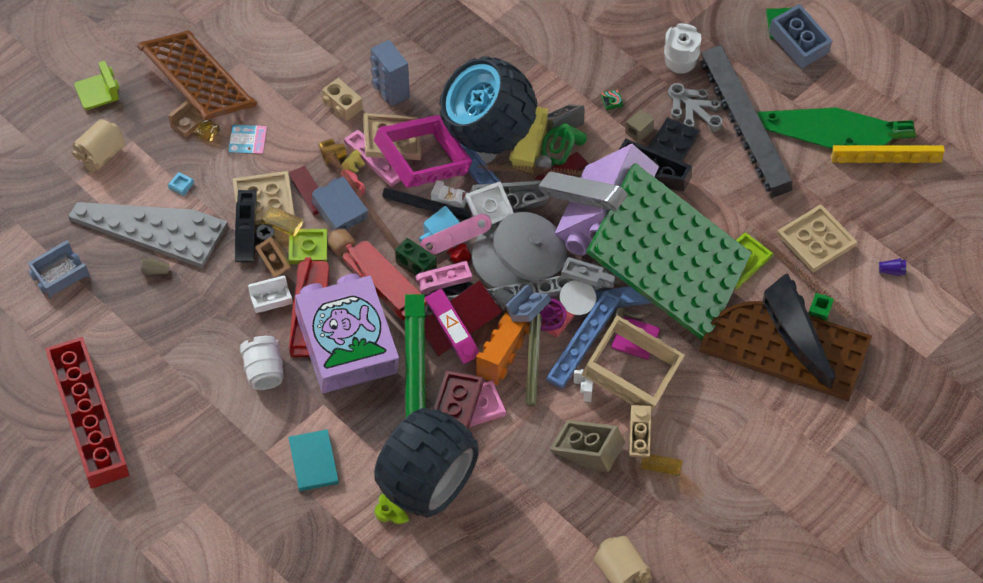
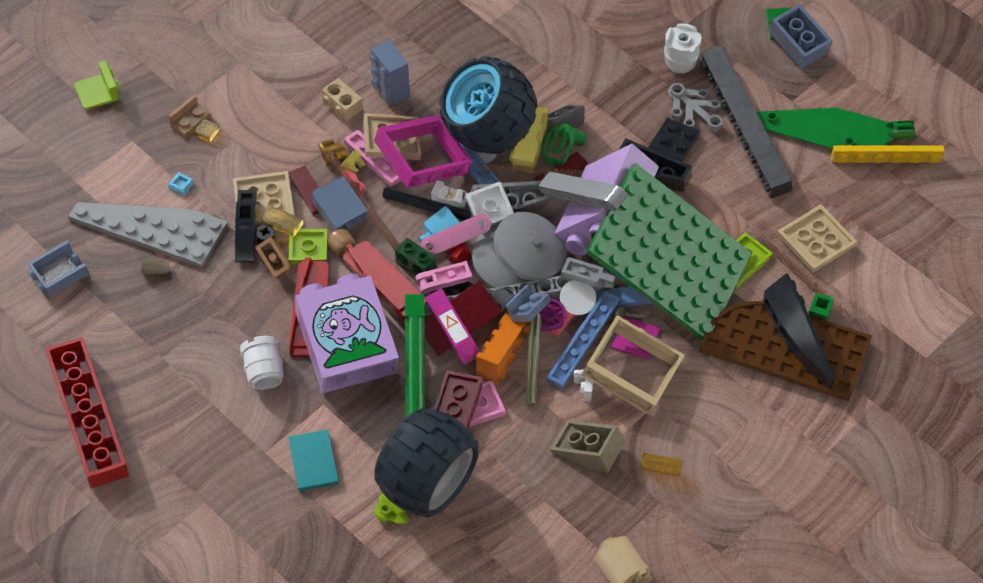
(98, 145): tan cylinder -> none
(181, 85): dark orange door -> none
(247, 139): sticker -> none
(270, 294): white bracket -> none
(543, 161): light grey hinge -> none
(611, 99): tile -> none
(639, 125): dark tan brick -> none
(640, 431): tan slope -> none
(893, 267): dark purple cone -> none

